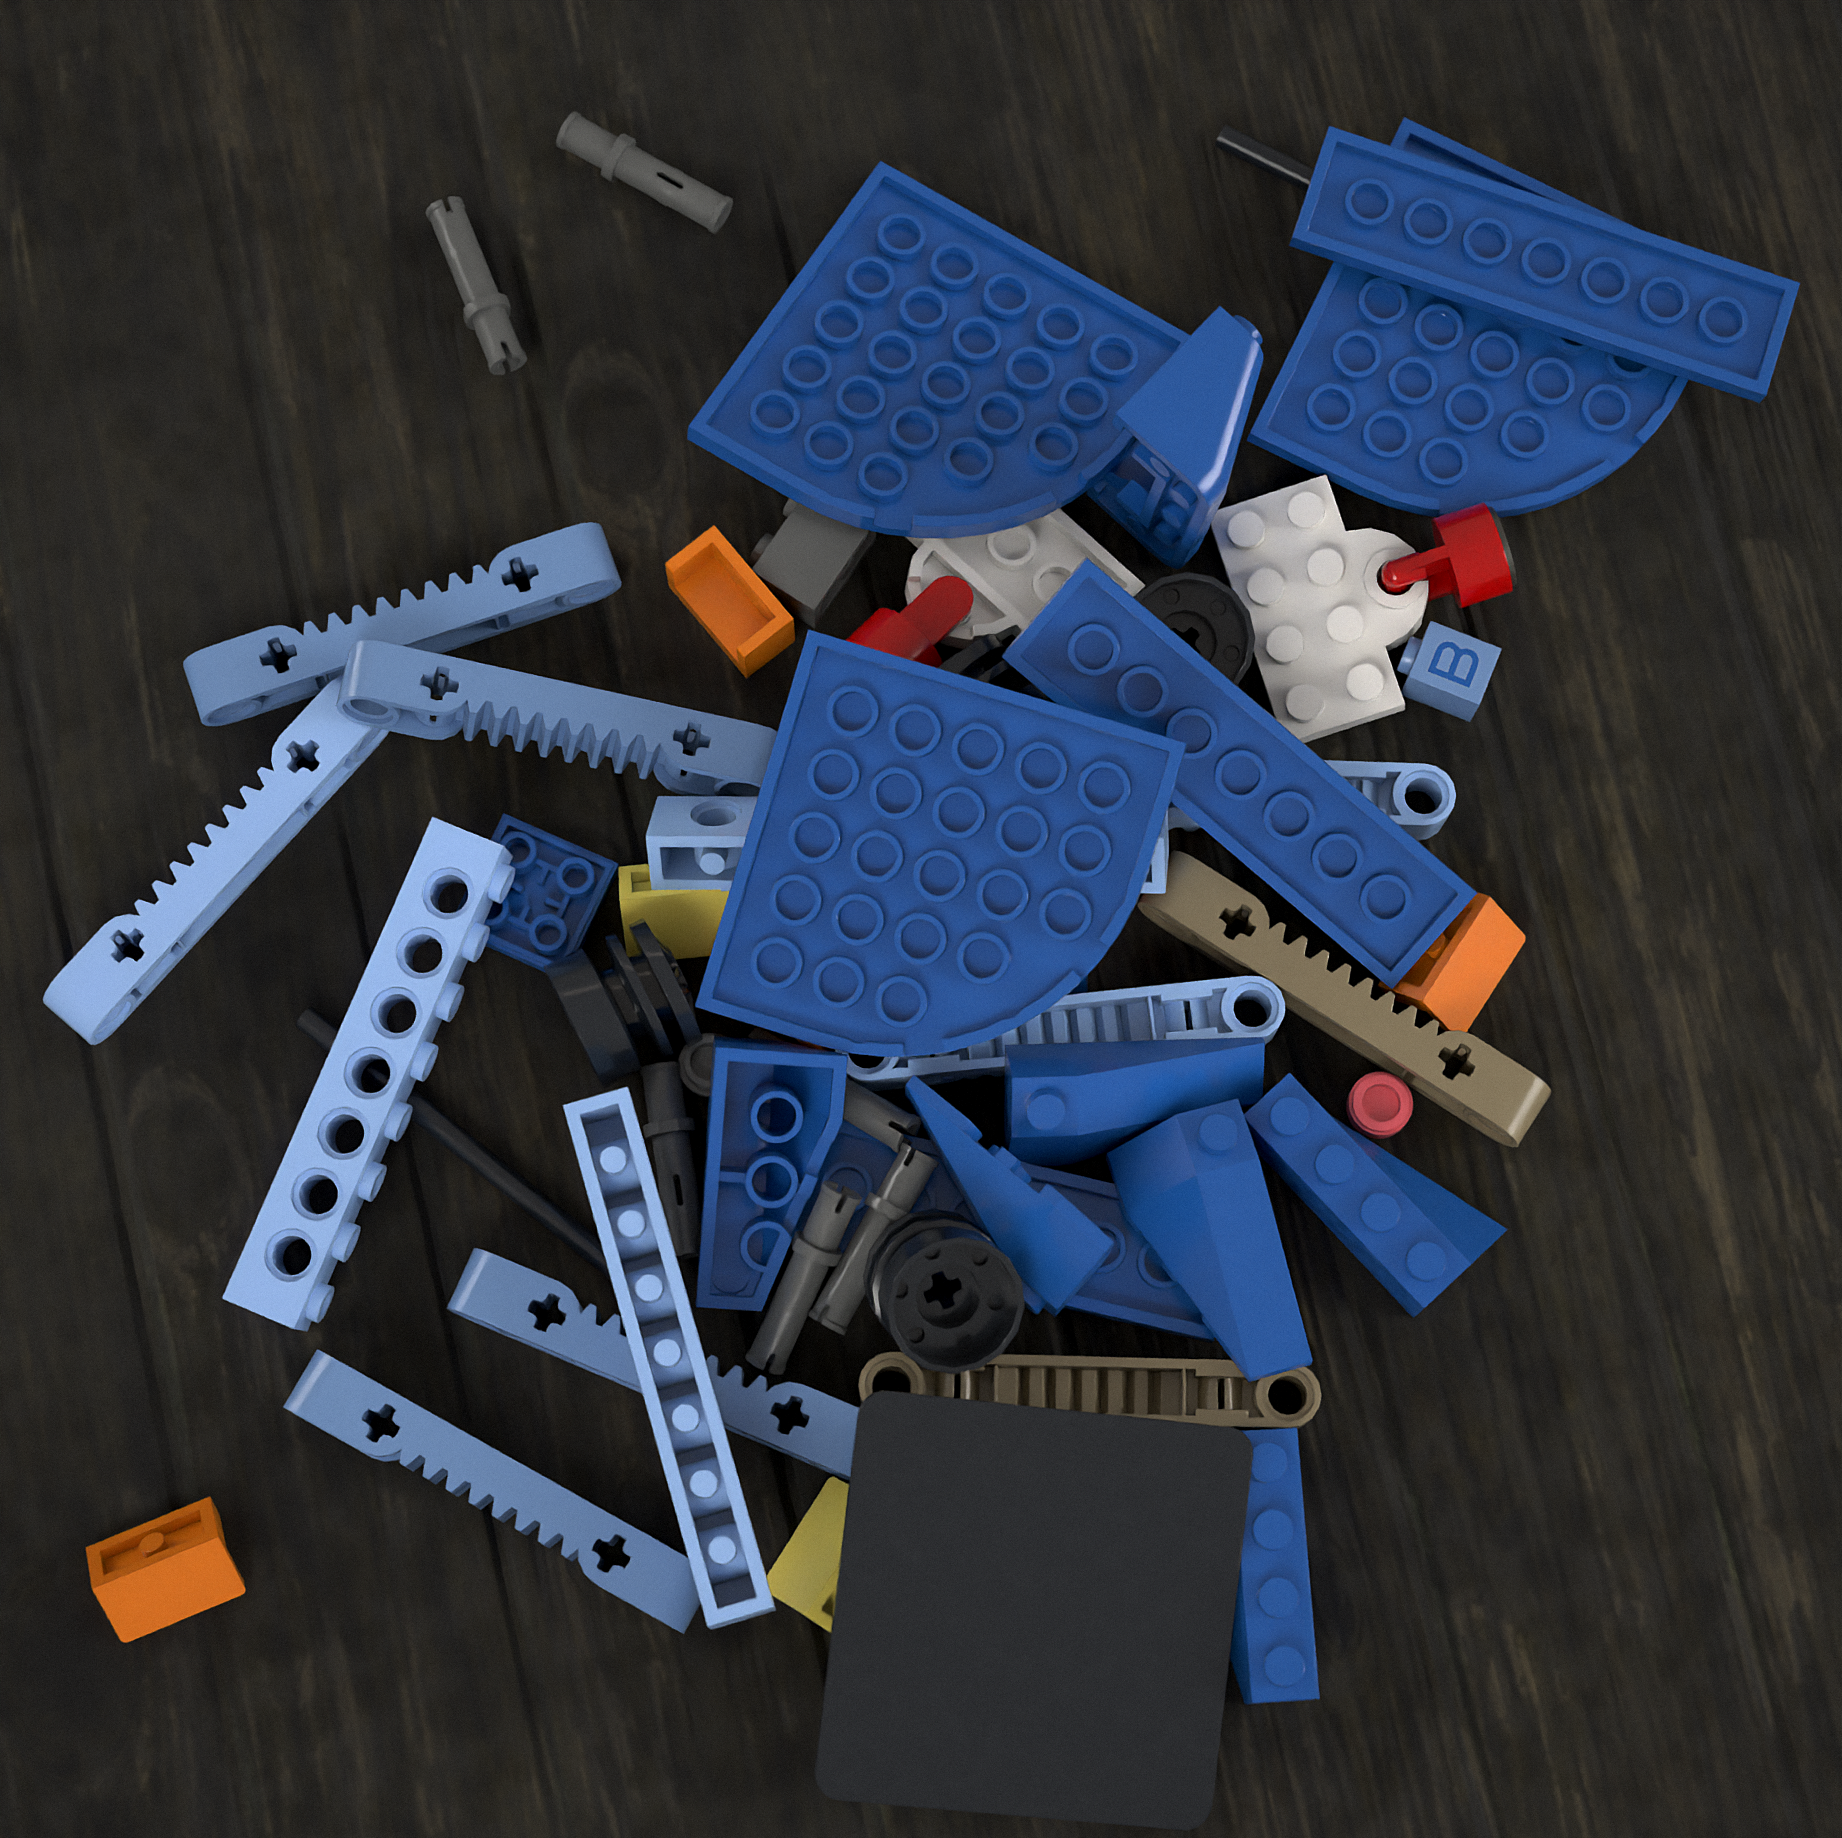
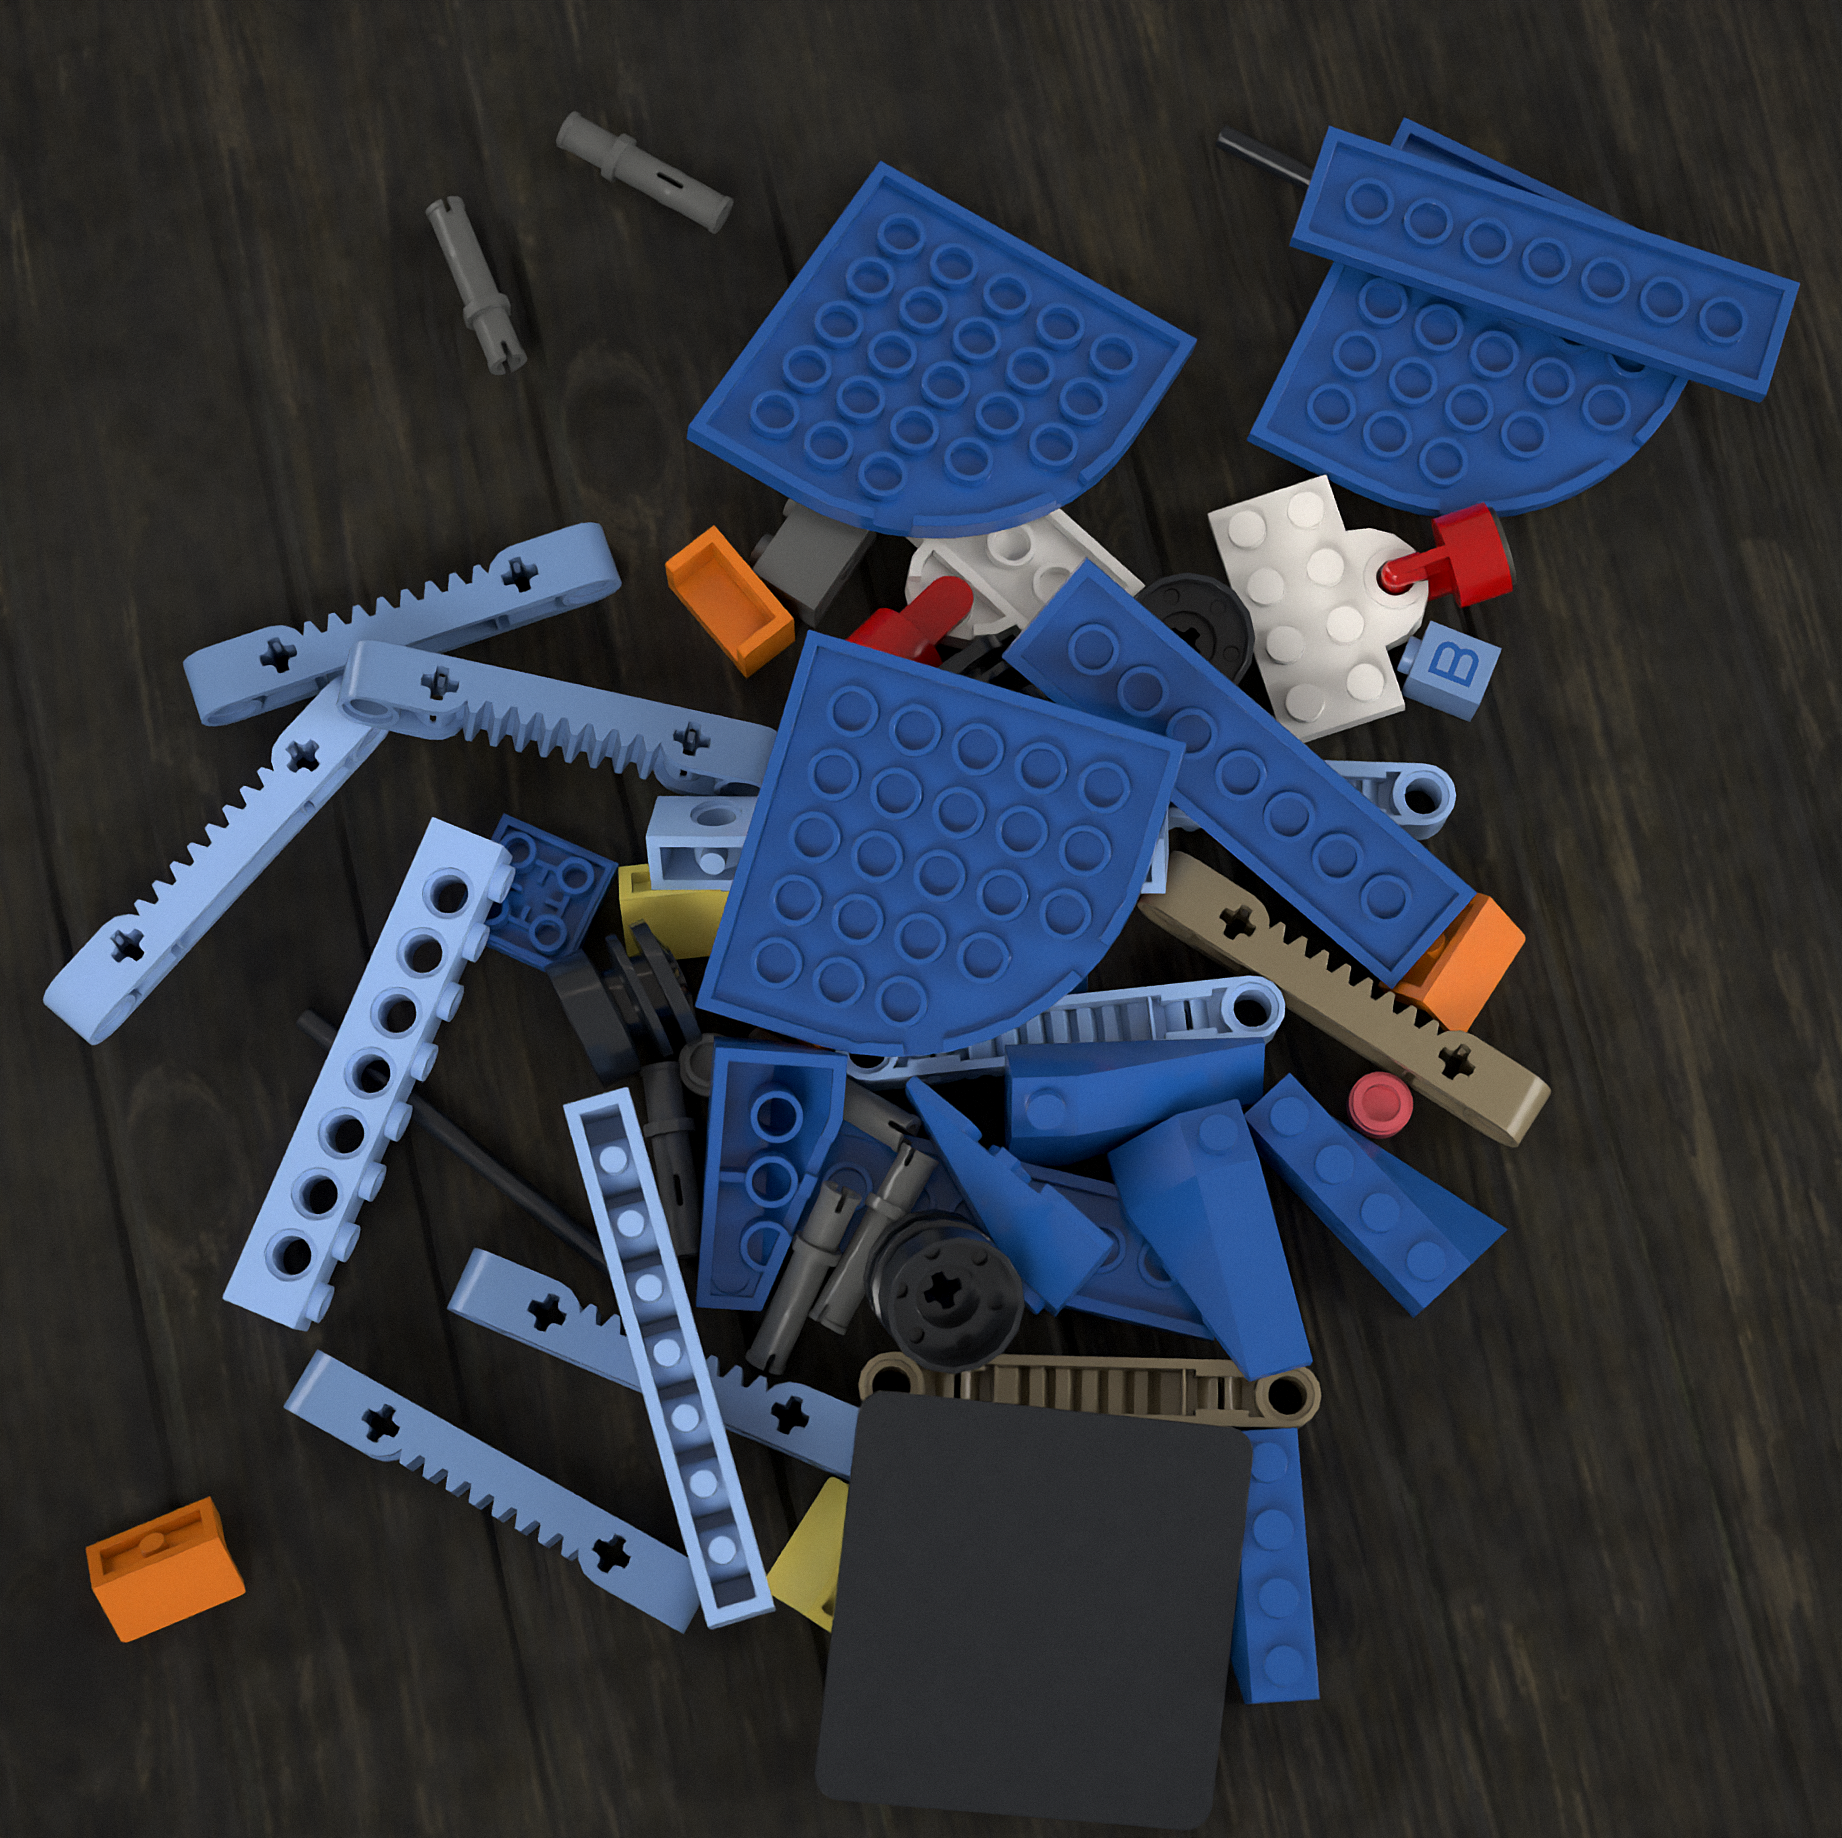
(1186, 441): blue windscreen -> none

